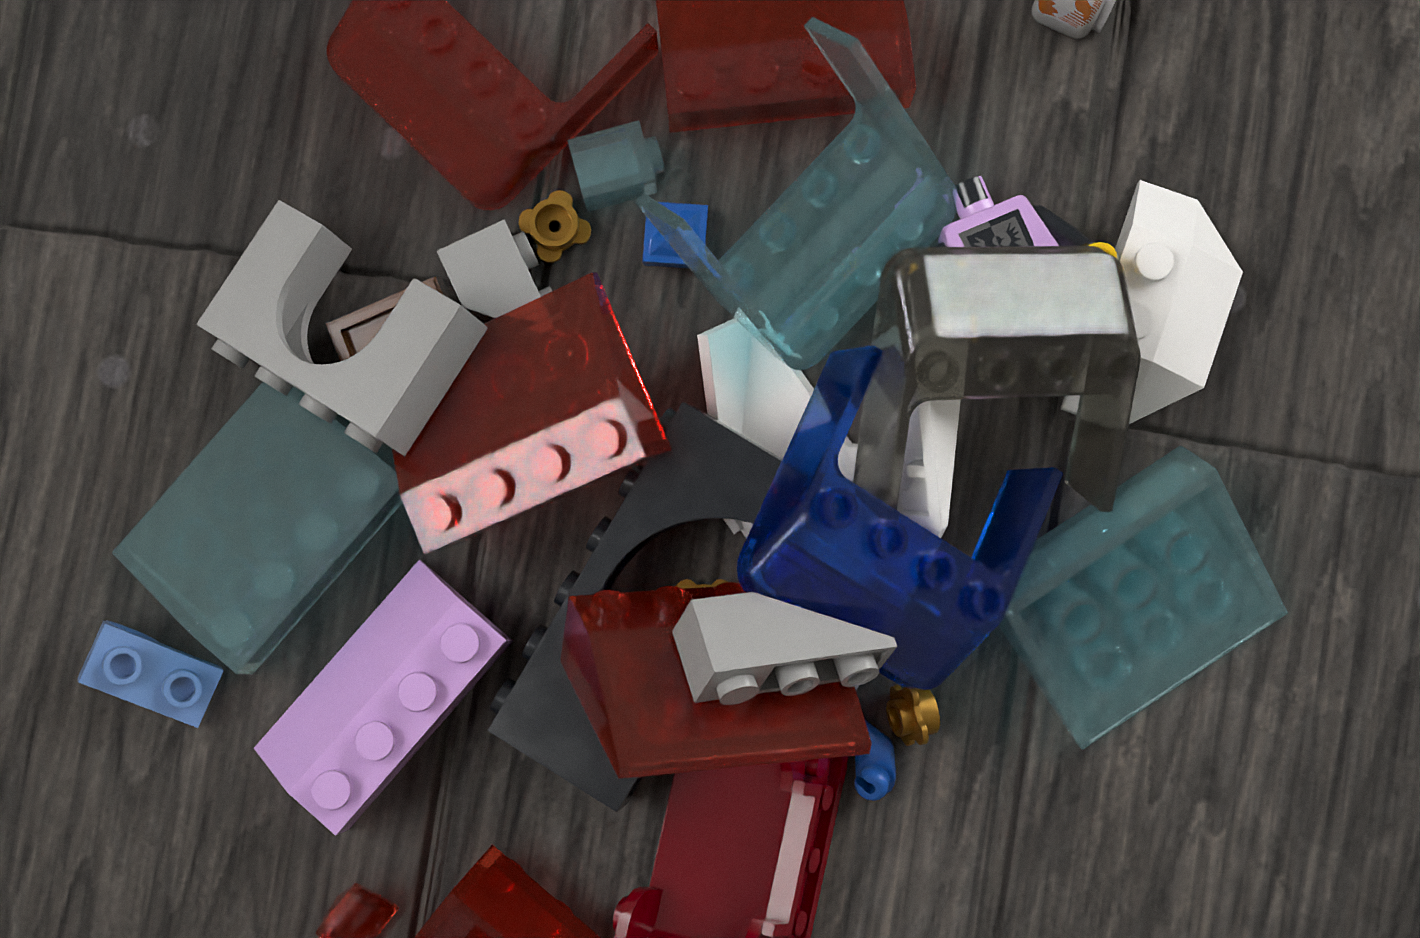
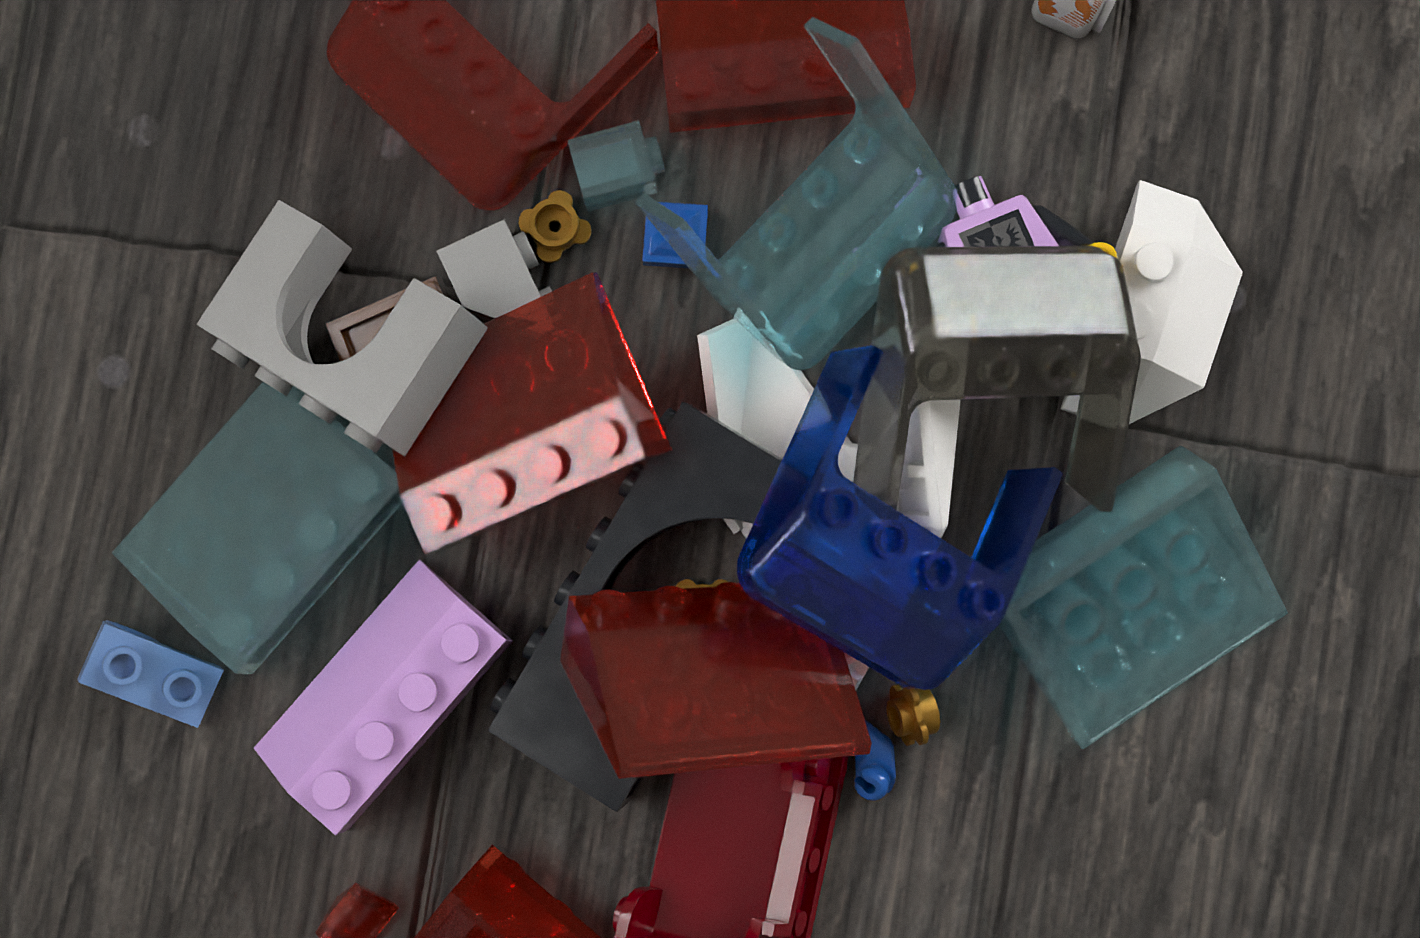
(764, 645): light grey slope -> none

